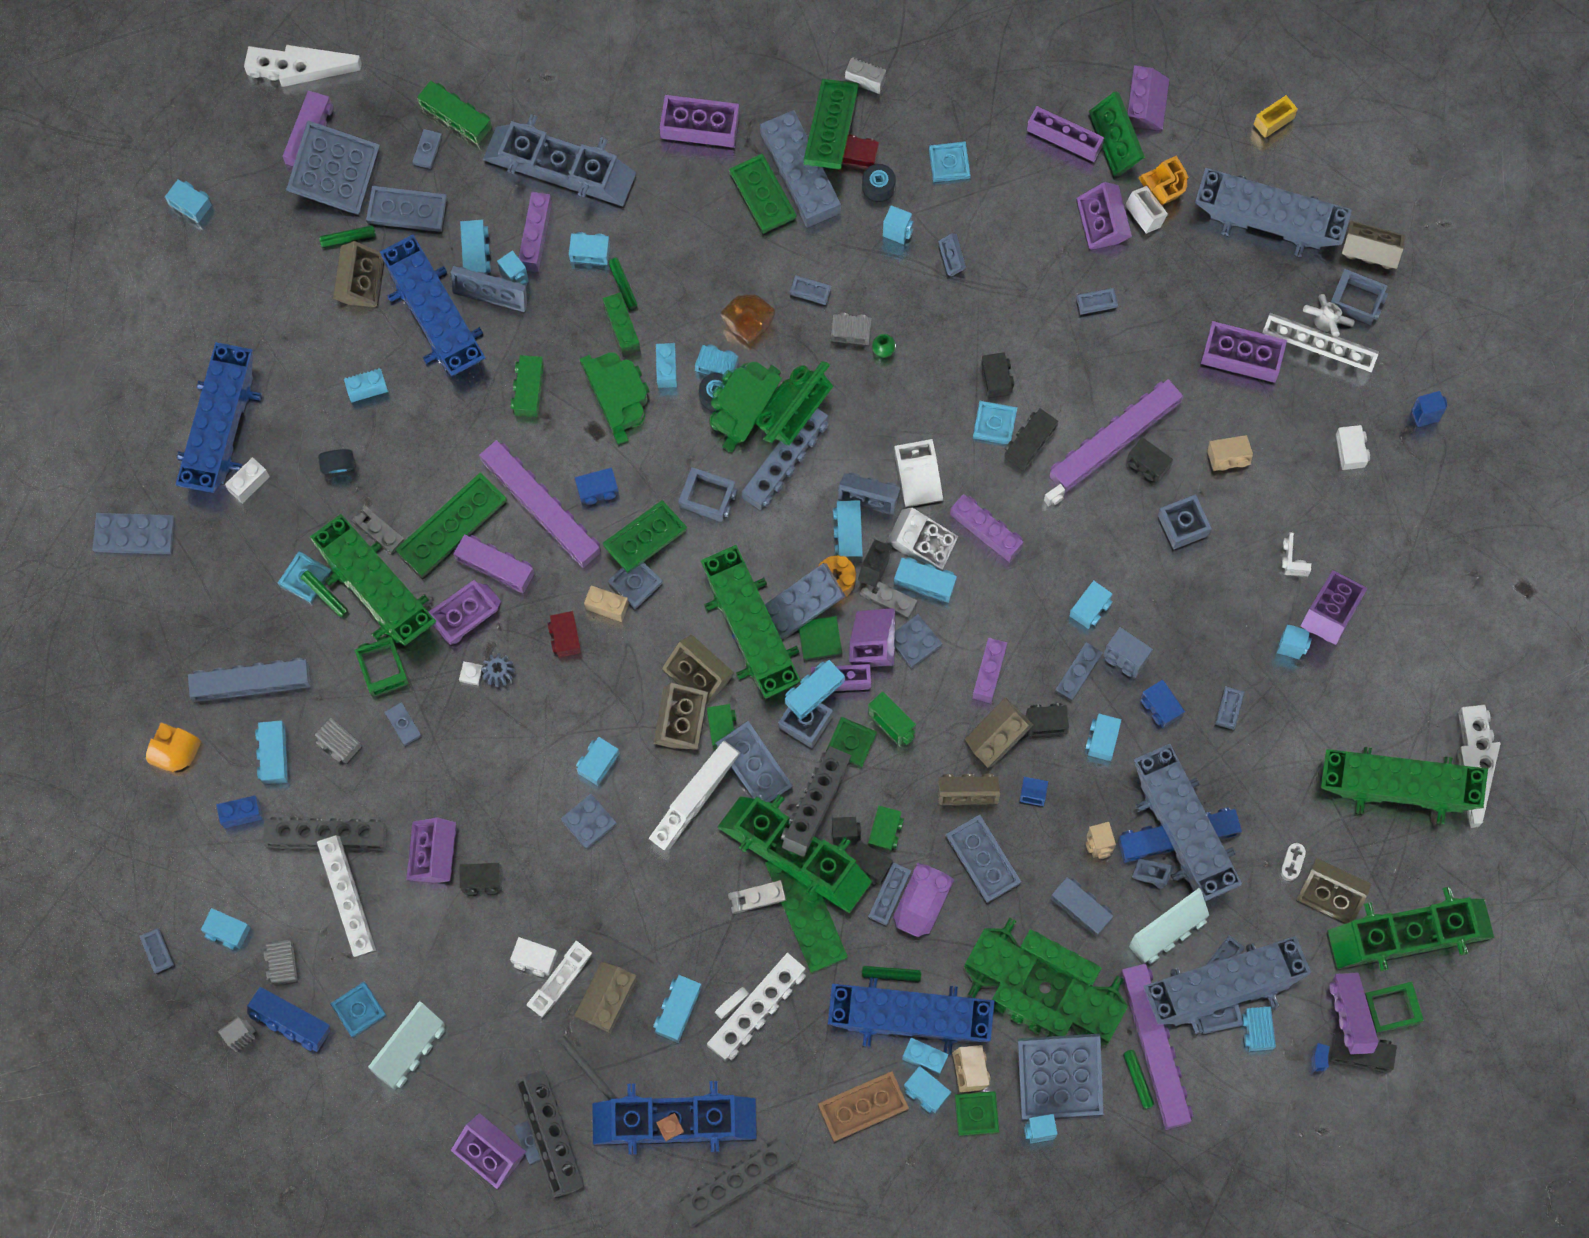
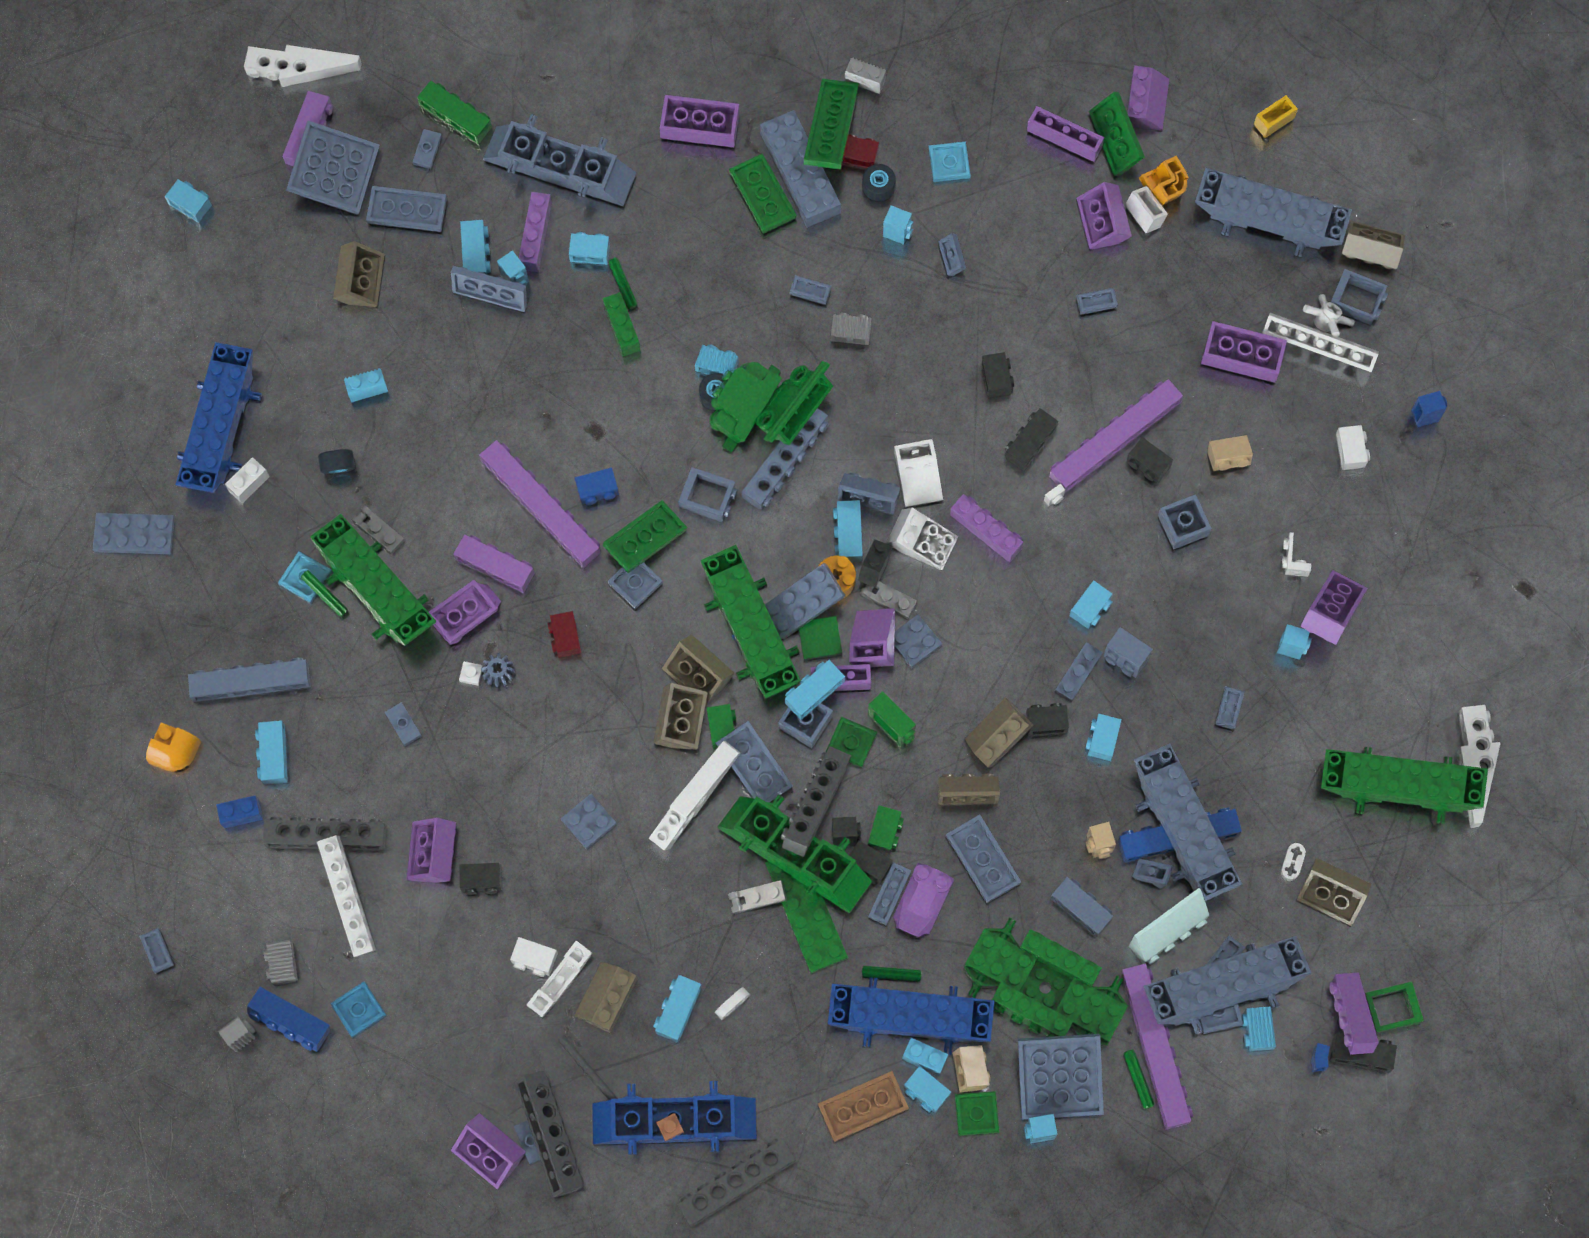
(226, 929): medium azure brick -> none
(338, 741): light grey brick -> none
(347, 236): green axle -> none
(388, 683): green window -> none
(407, 1046): light aqua slope -> none
(432, 306): blue piece -> none
(450, 523): green plate -> none
(527, 386): green brick -> none
(597, 761): medium azure brick -> none
(606, 603): tan brick -> none
(617, 391): green brick -> none
(666, 365): medium azure brick -> none
(748, 316): clear orange brick -> none
(786, 965): white brick -> none
(884, 345): green piece -> none
(925, 579): medium azure brick -> none
(989, 670): medium lavender brick -> none
(994, 422): medium azure tile -> none
(1033, 791): blue piece -> none
(1162, 704): blue brick -> none
(1410, 932): green piece -> none

